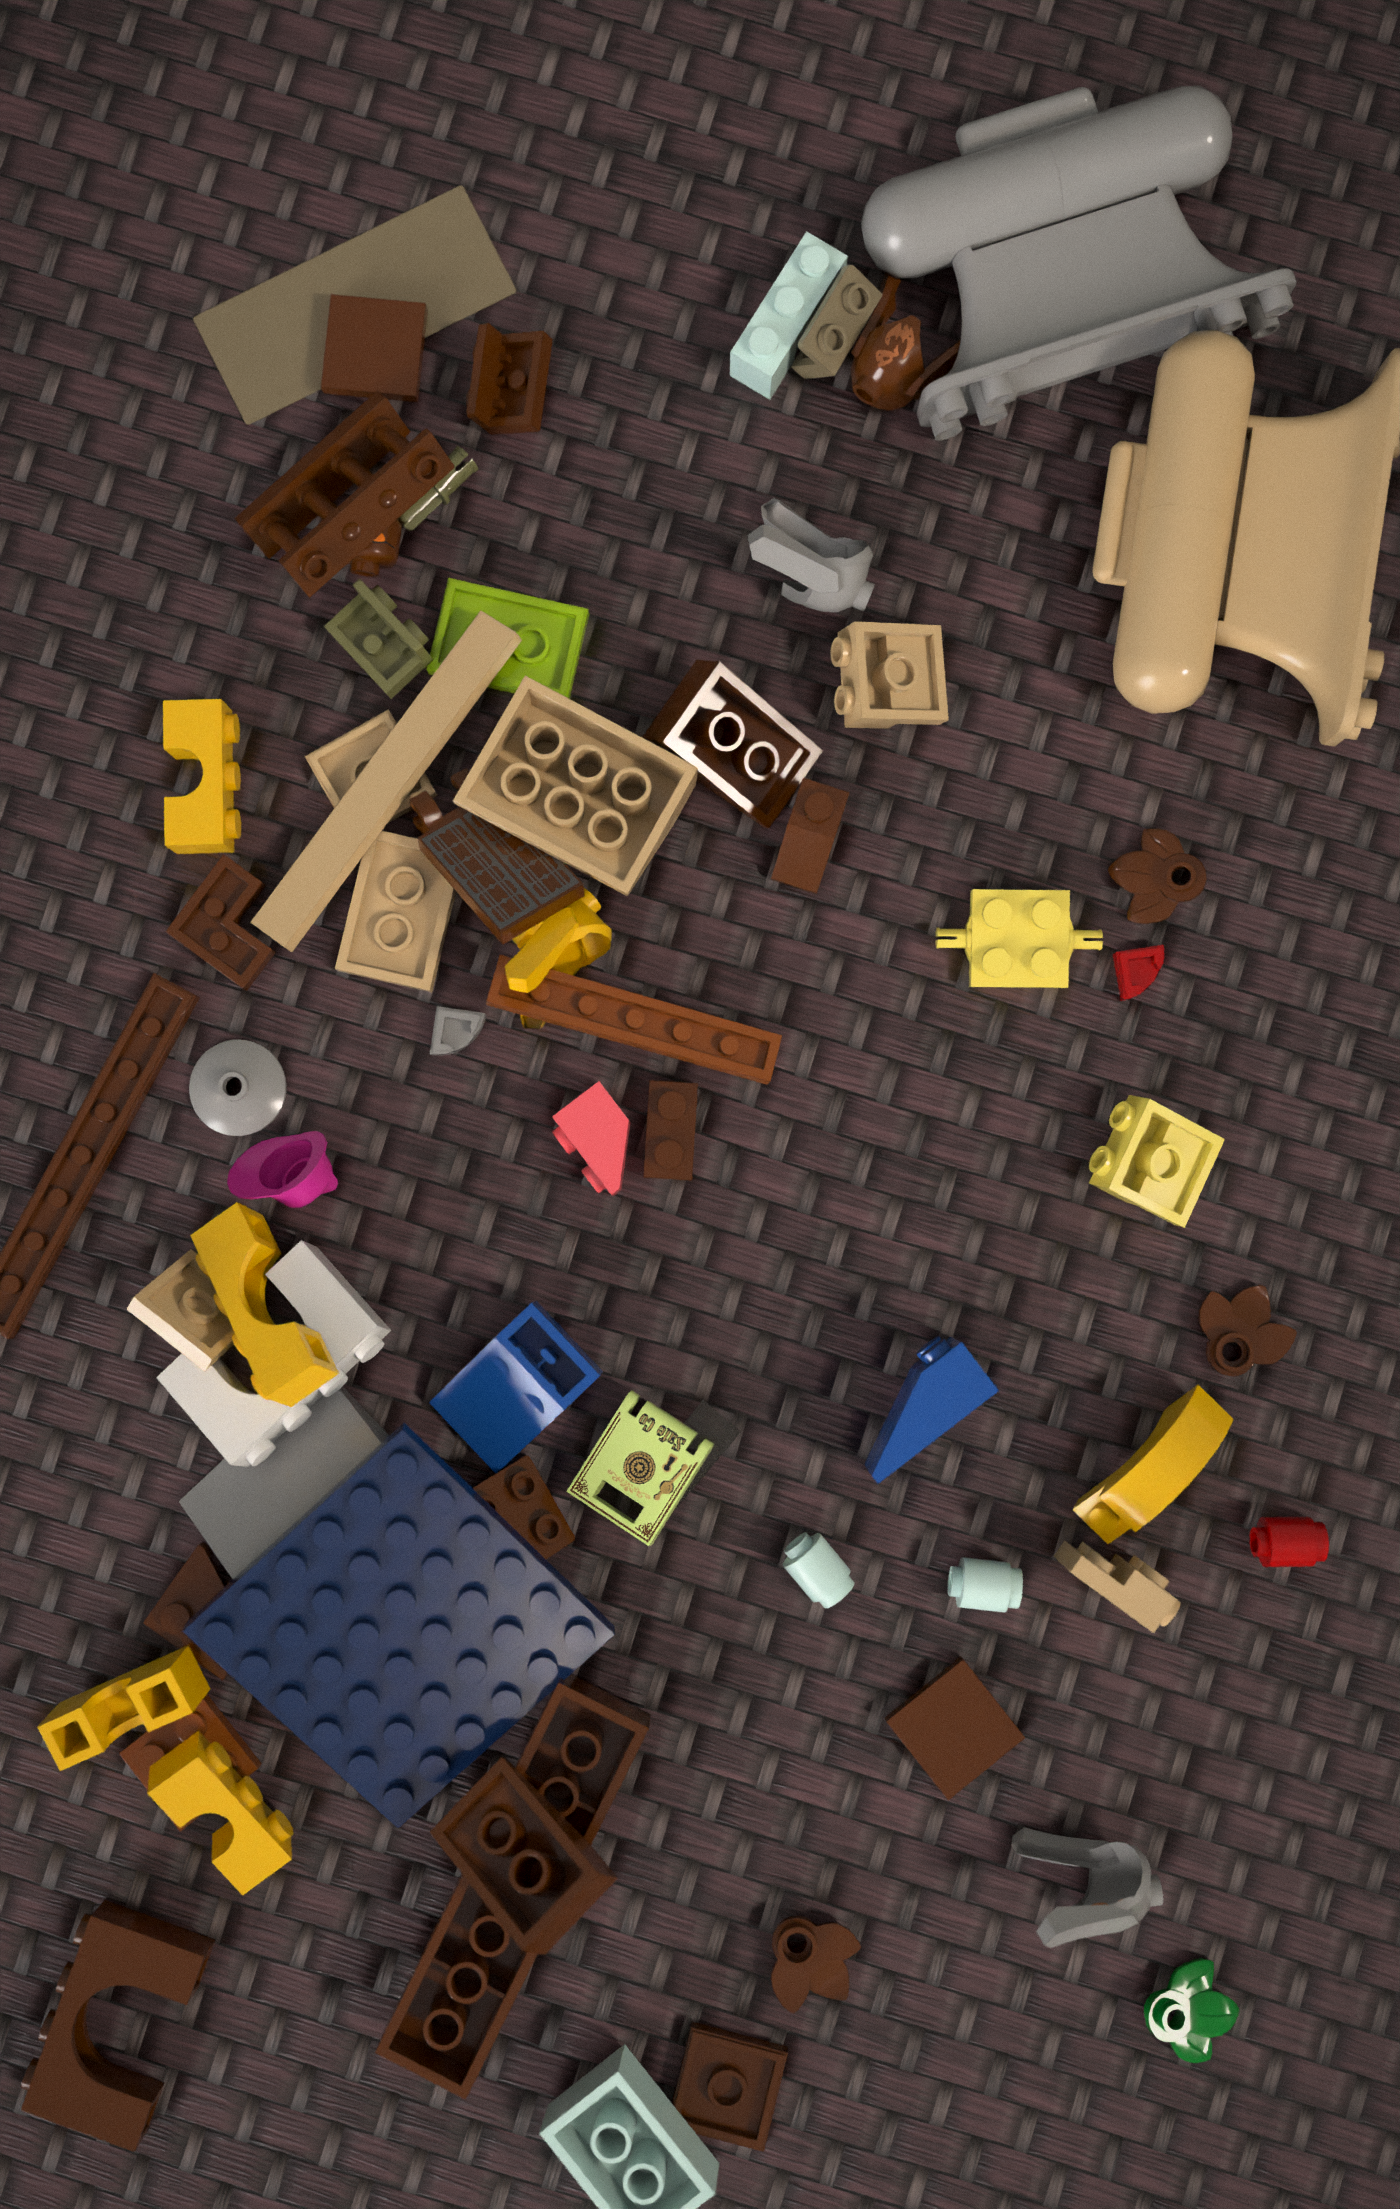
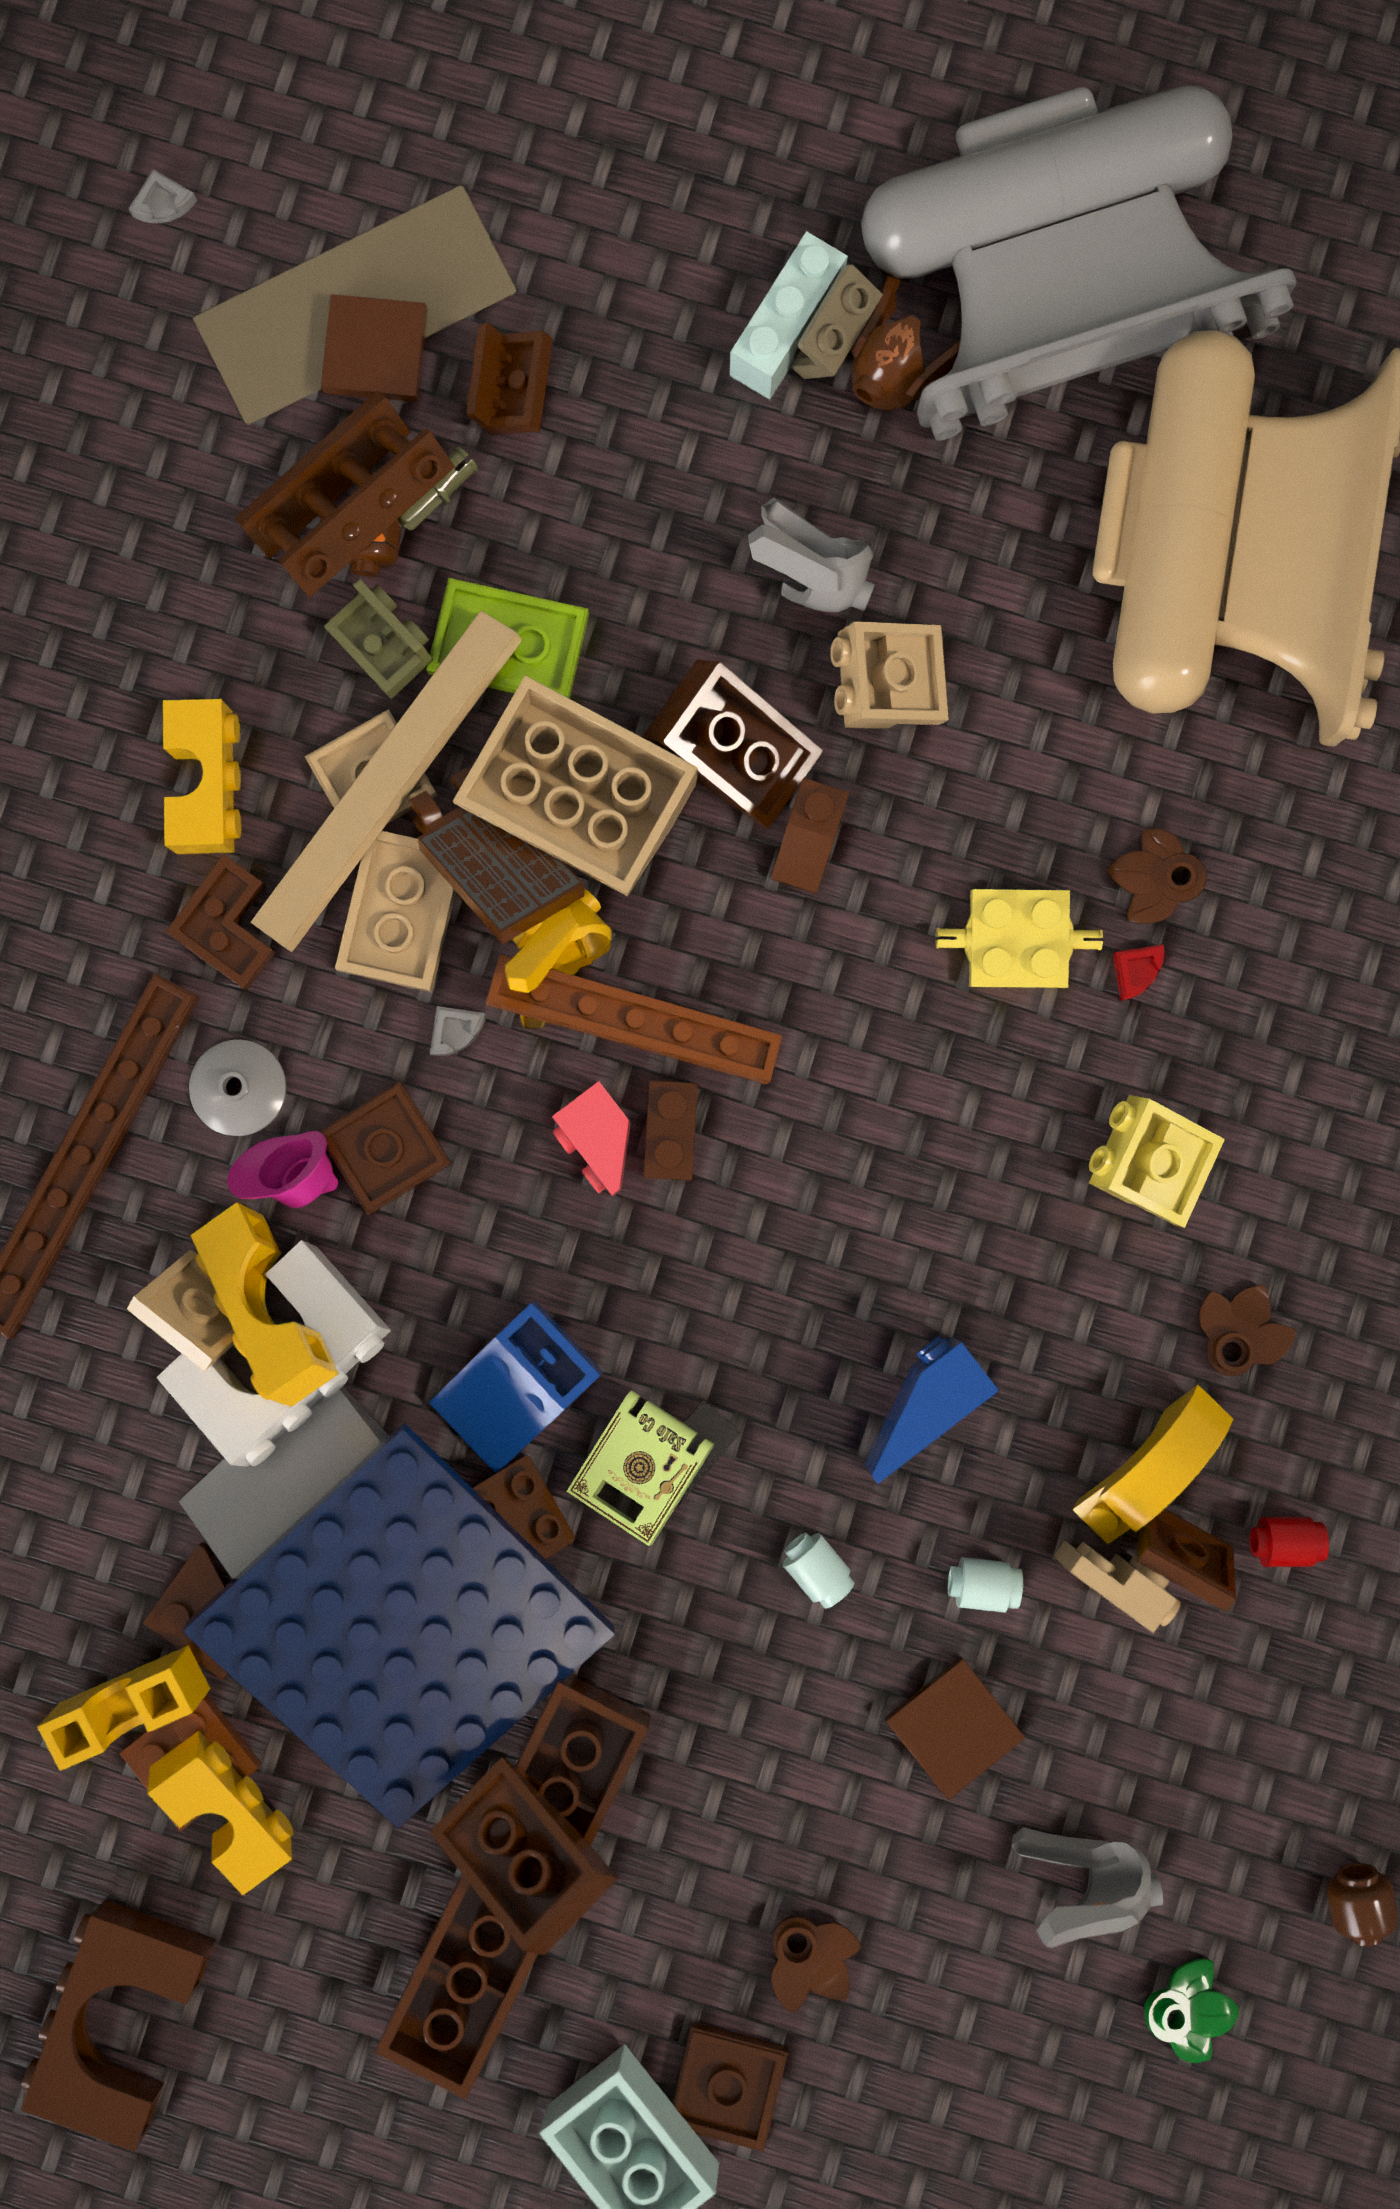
(161, 200): none -> light grey tile
(384, 1148): none -> reddish brown tile
(1189, 1558): none -> reddish brown tile
(1362, 1904): none -> reddish brown head

